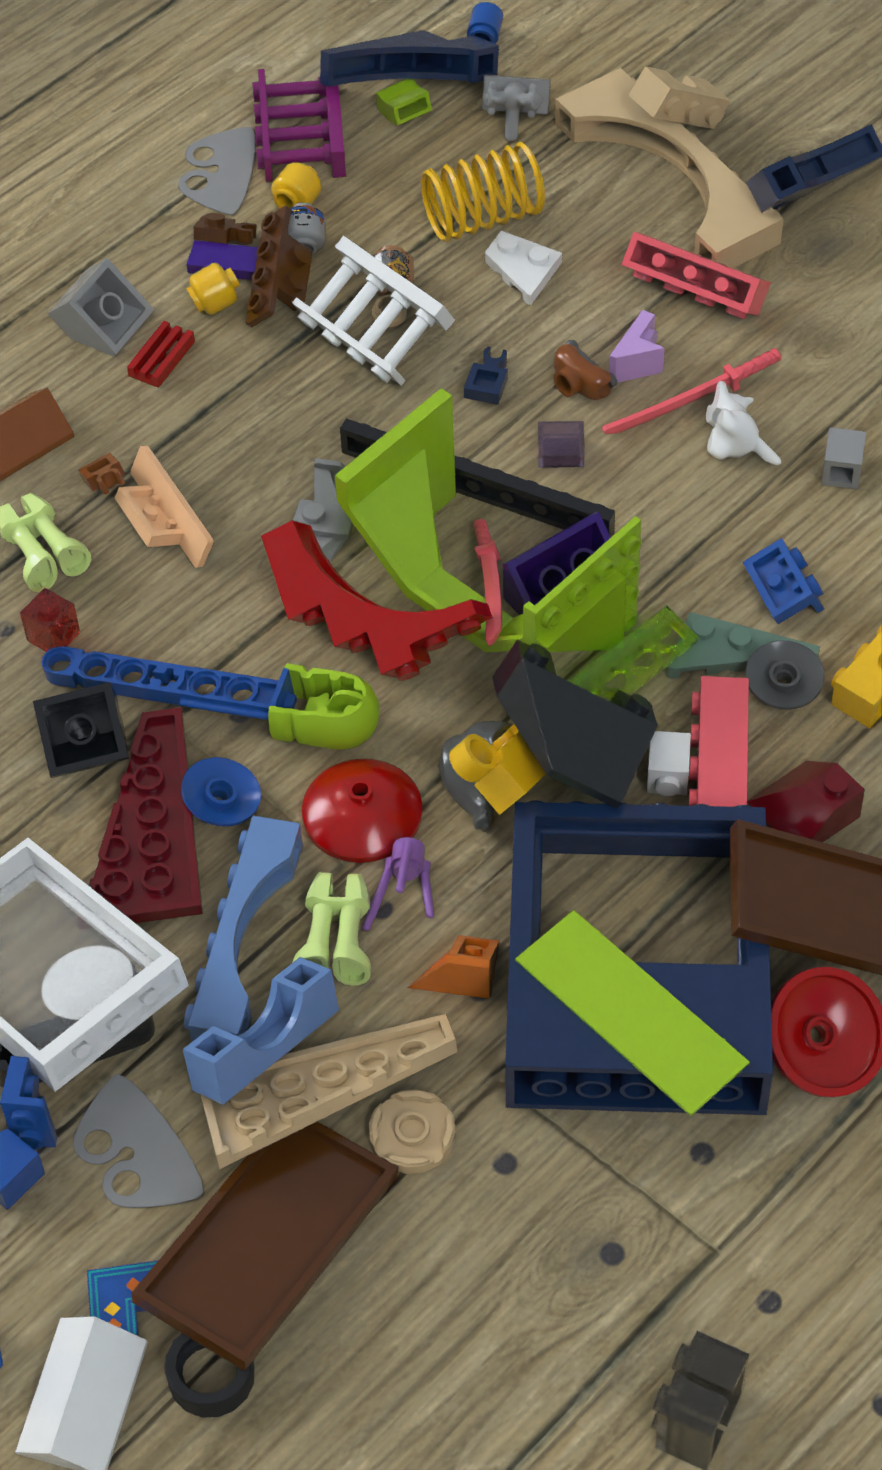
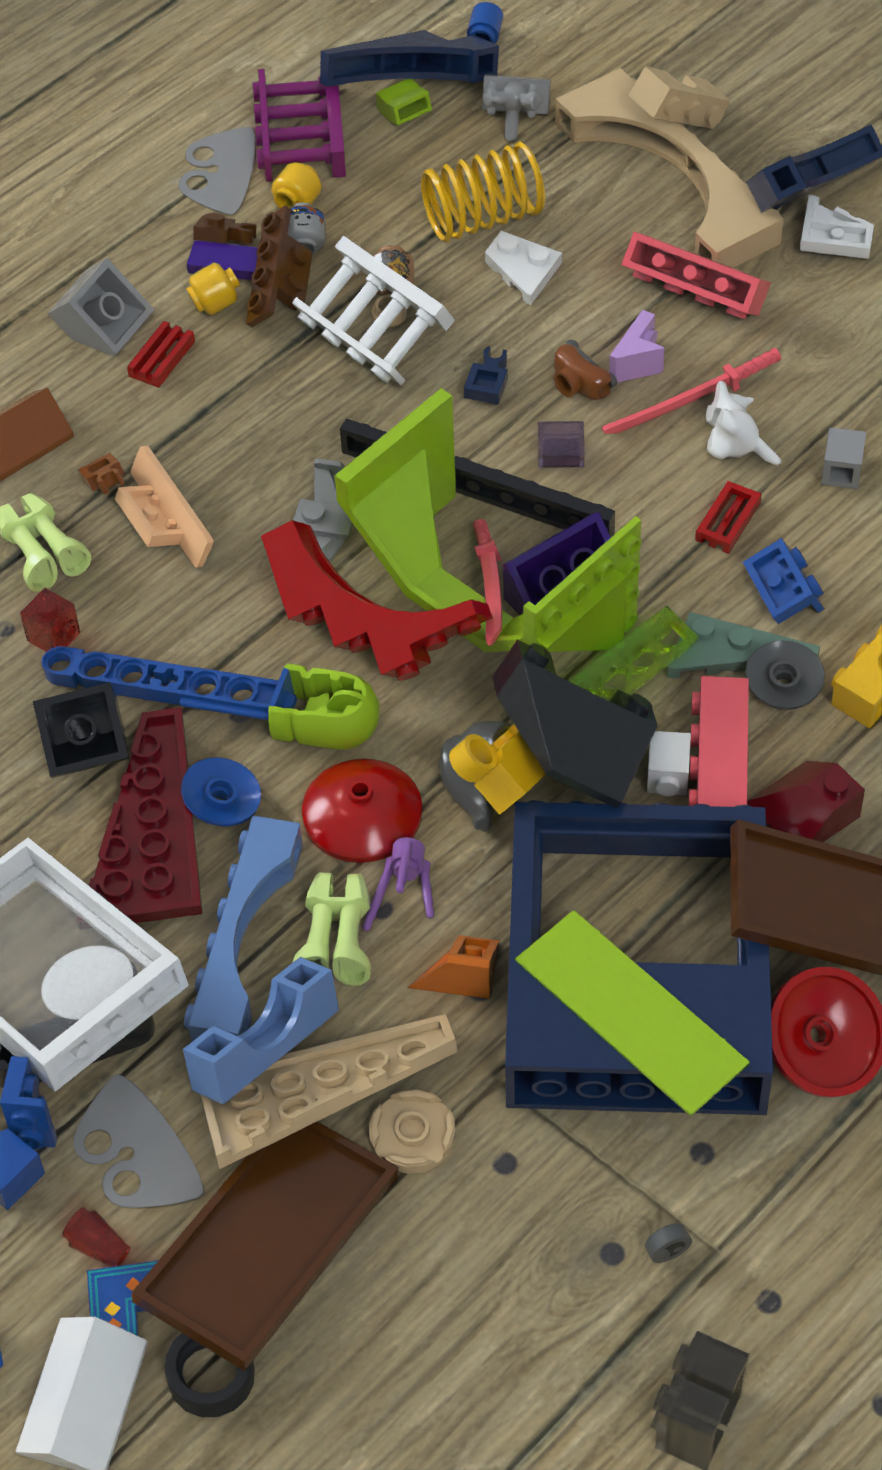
(95, 1238): none -> clear red cone
(668, 1243): none -> dark grey tile
(717, 537): none -> red tile
(835, 231): none -> white wing

